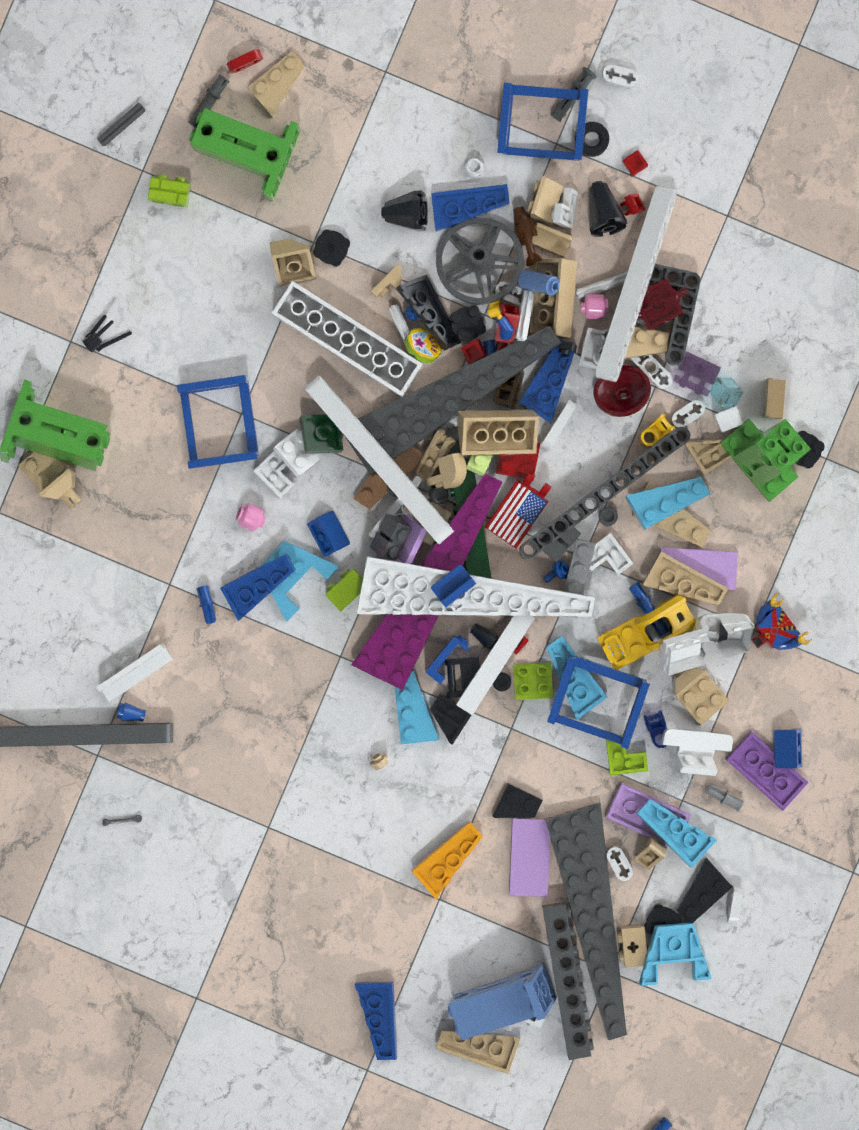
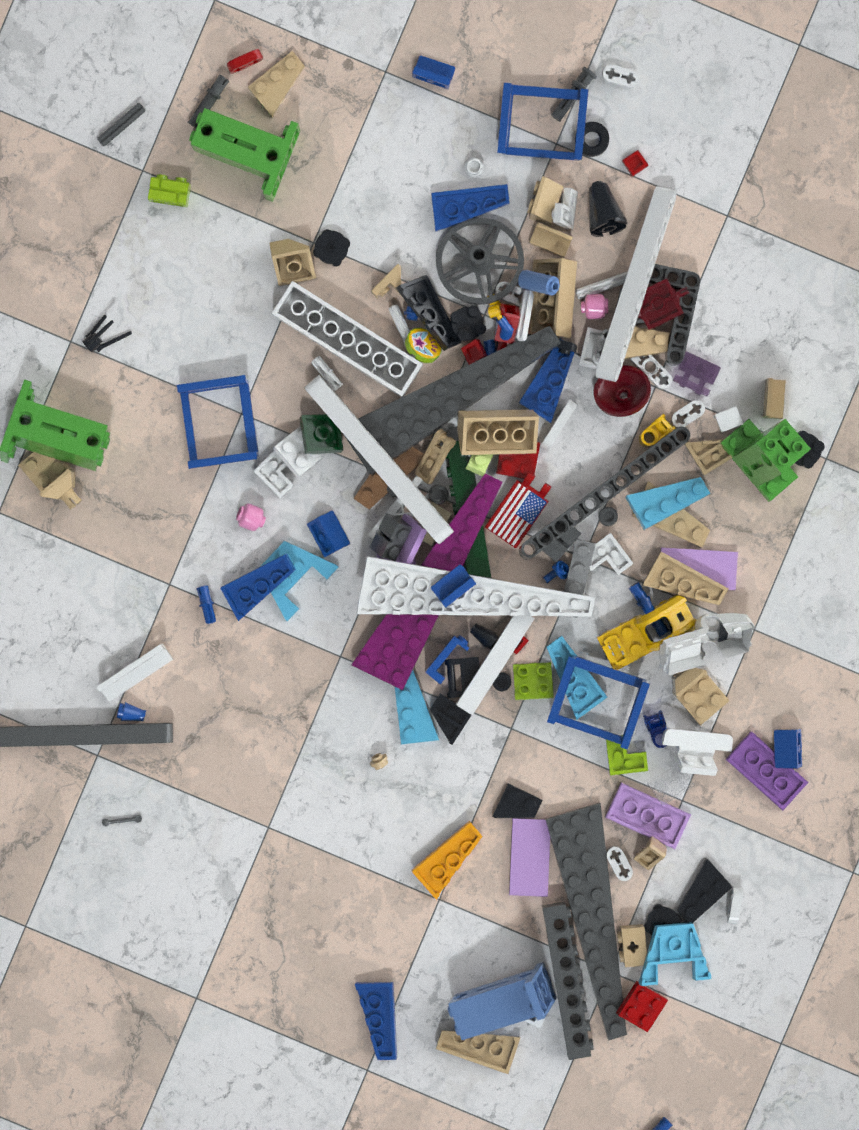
(326, 373): none -> white axle
(345, 590): lime brick -> none
(407, 211): black cone -> none
(433, 72): none -> blue panel
(452, 471): tan brick -> none
(508, 392): dark brown brick -> none
(525, 230): reddish brown animal -> none
(634, 203): red tile -> none
(642, 1006): none -> red plate
(681, 837): medium azure wing -> none
(724, 797): light grey axle -> none
(726, 392): clear light blue panel -> none
(776, 628): torso -> none

